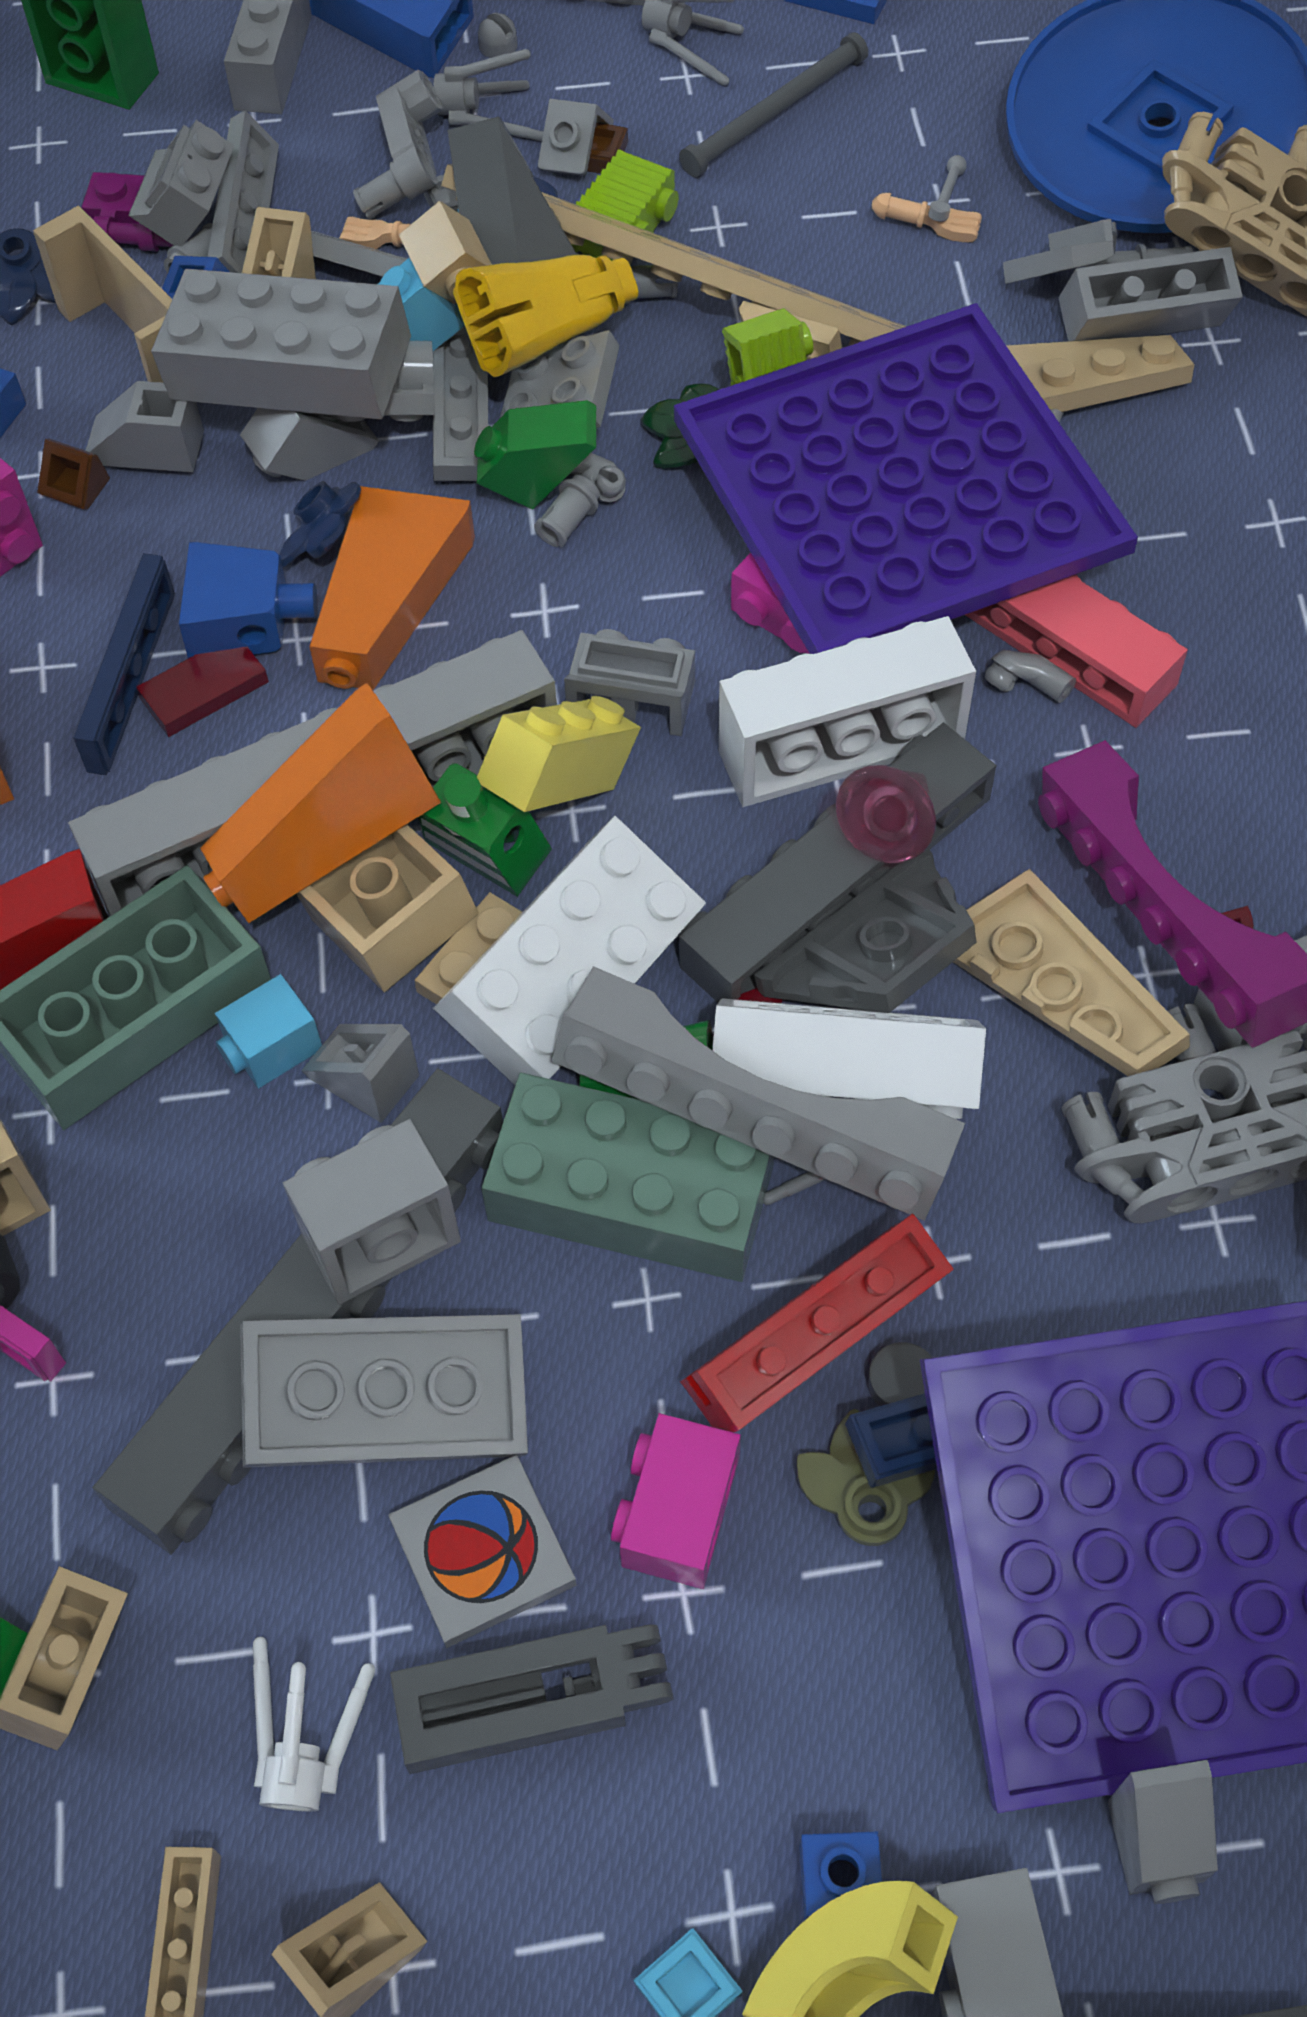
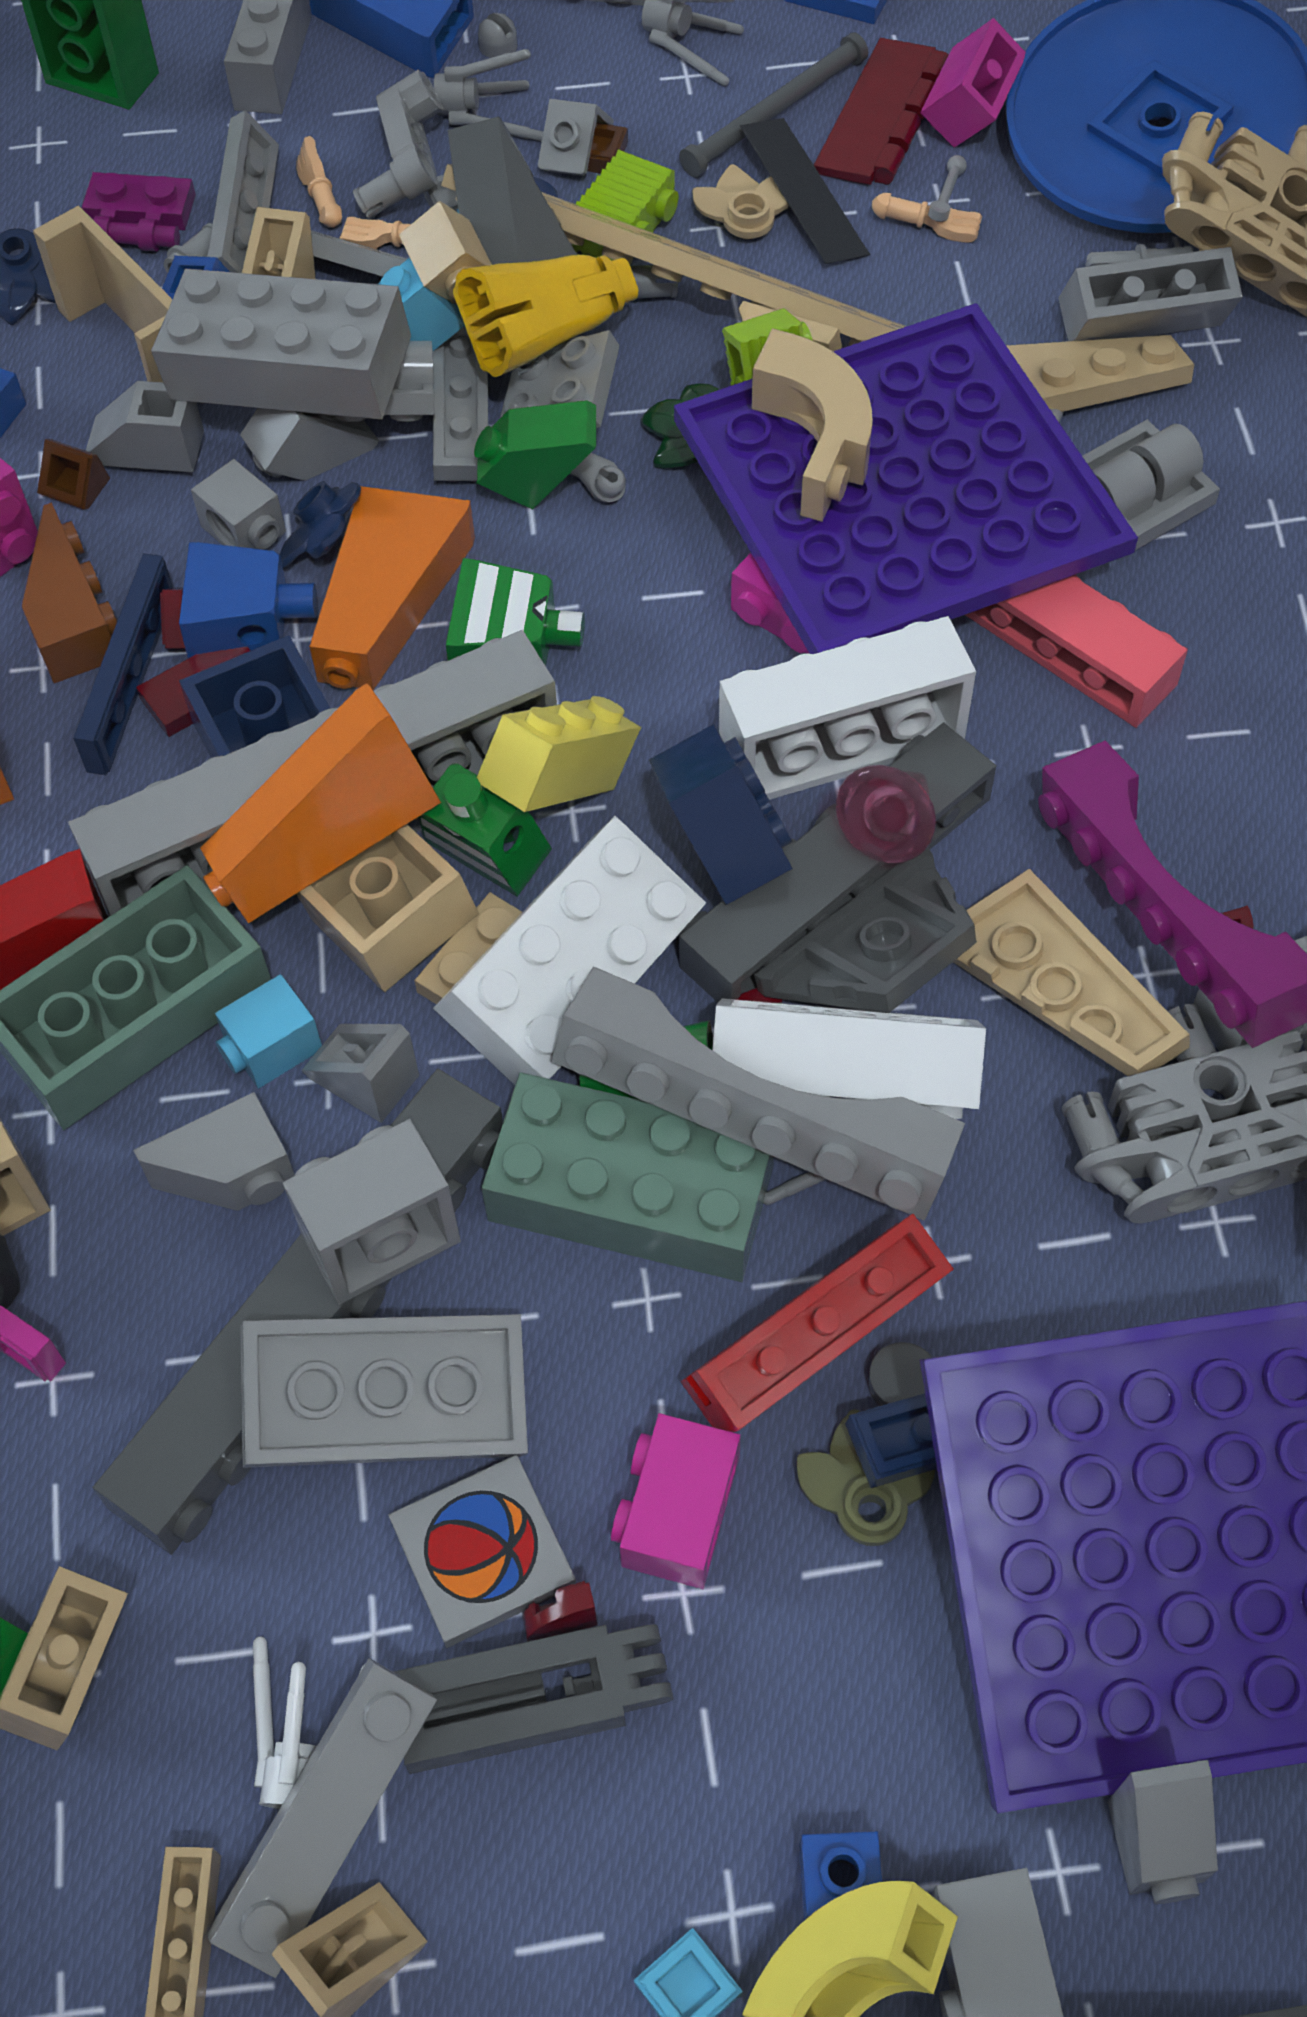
(61, 602): none -> dark orange slope
(170, 615): none -> dark red tile
(182, 183): light grey window -> none
(220, 1158): none -> light grey slope
(238, 508): none -> light grey brick
(252, 697): none -> dark blue brick
(319, 187): none -> light nougat piece
(321, 1816): none -> light grey plate
(503, 600): none -> green torso
(570, 1613): none -> dark red tile
(576, 500): light grey pin -> none
(633, 674): light grey window -> none
(724, 812): none -> dark blue brick
(741, 203): none -> tan plate
(805, 190): none -> black sticker
(828, 399): none -> tan arch
(881, 113): none -> dark red windscreen
(973, 83): none -> dark pink brick
(1032, 668): light grey arm -> none
(1068, 250): light grey slope -> none
(1154, 477): none -> light grey plate

